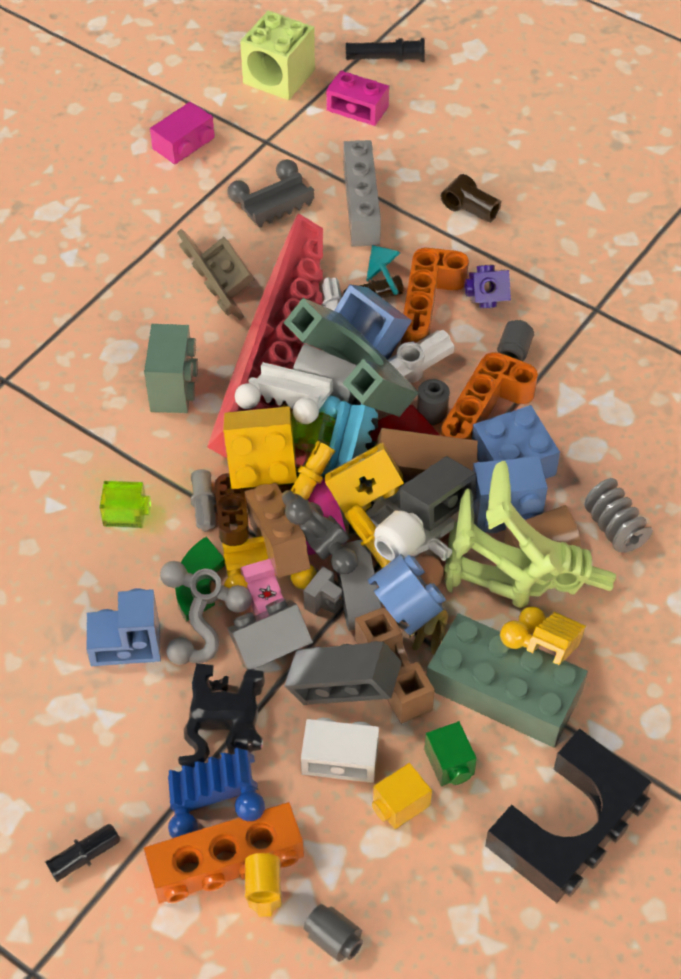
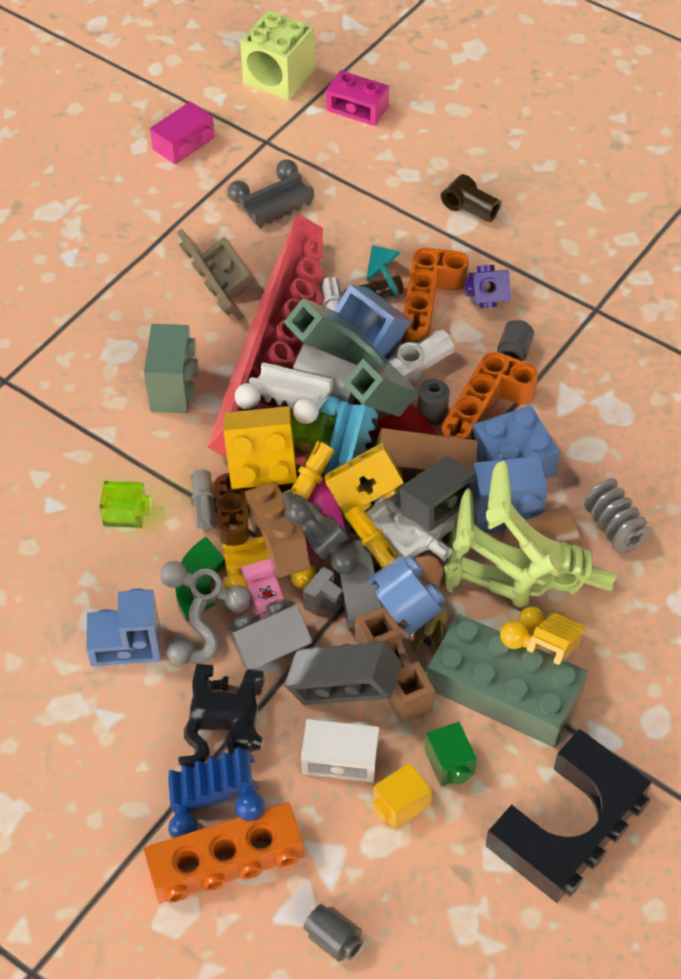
(82, 852): black axle -> none
(263, 883): yellow piece -> none
(361, 193): light grey brick -> none
(397, 50): black pin -> none
(399, 535): white head -> none

